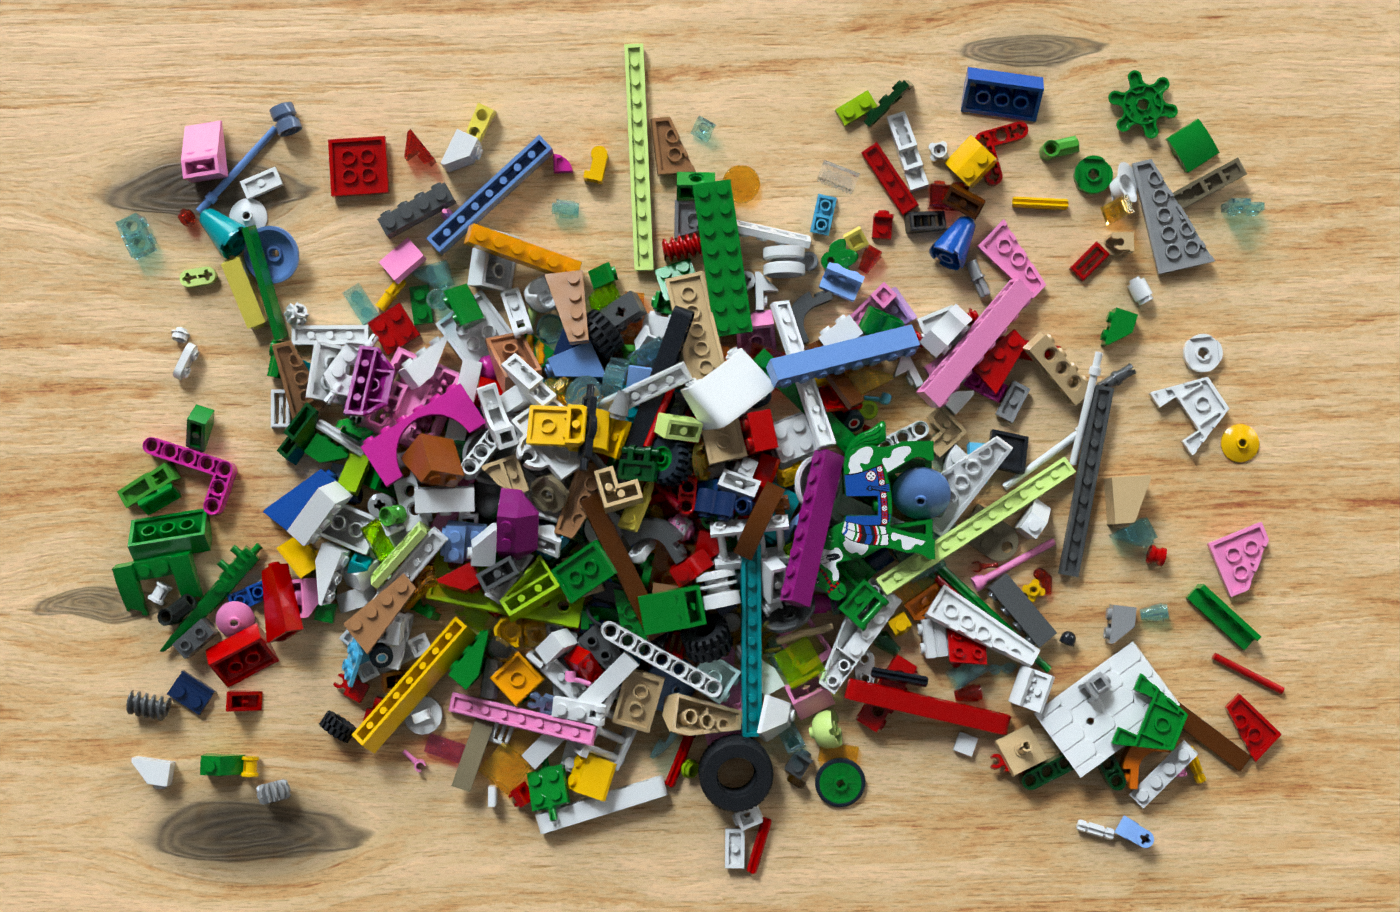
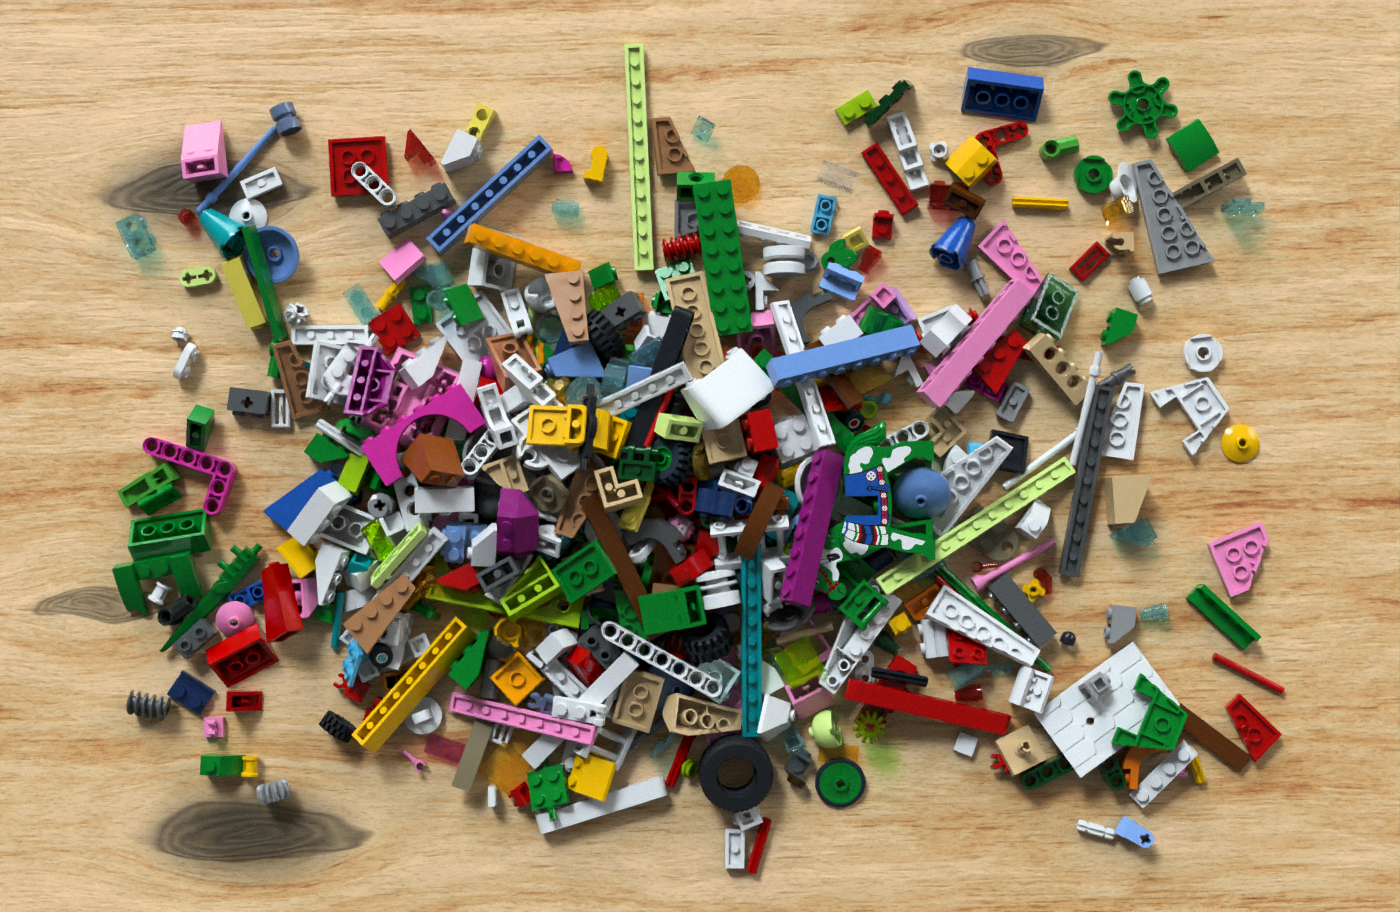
(155, 771): white slope -> none
(214, 726): none -> bright pink tile
(239, 396): none -> dark grey brick
(299, 434): dark green slope -> none
(337, 619): none -> teal bar
(370, 177): none -> white beam
(392, 515): bright green wheel -> none
(570, 676): bright pink hand -> none
(620, 406): light grey cone -> none
(642, 736): none -> light grey piece
(871, 720): none -> clear neon green gear
(914, 218): black slope -> none
(1049, 307): none -> clear green slope
(1124, 423): none -> white wing
(1156, 555): red wheel -> none

